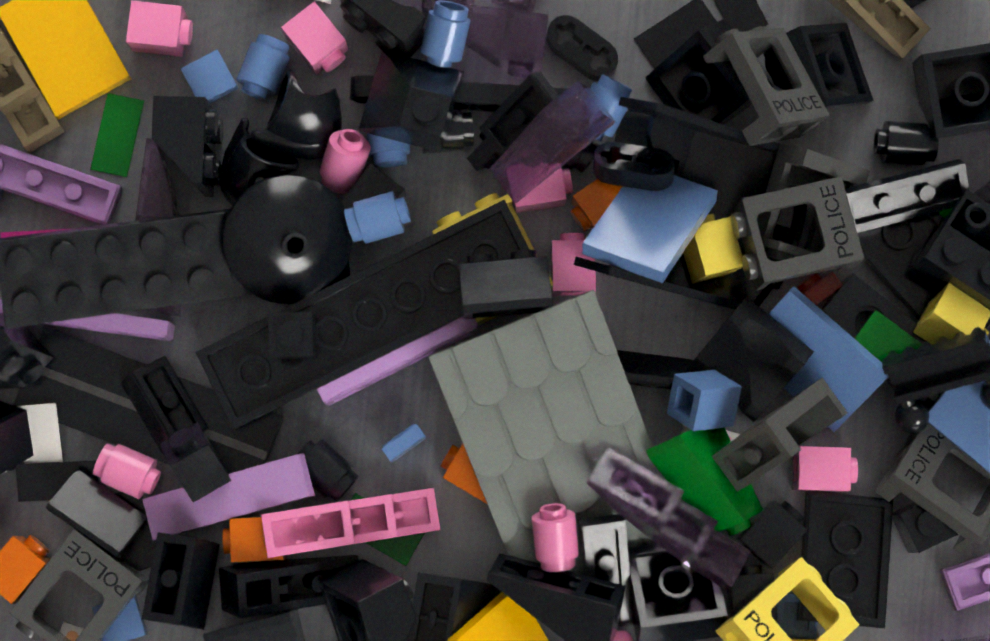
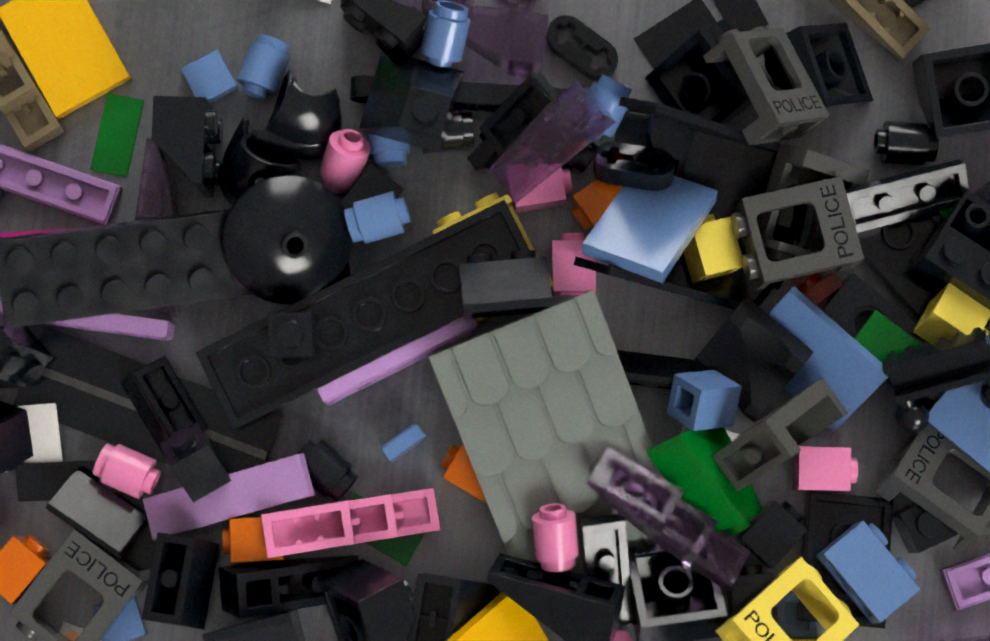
(158, 28): bright pink brick -> none
(316, 39): bright pink brick -> none
(869, 571): none -> medium blue brick

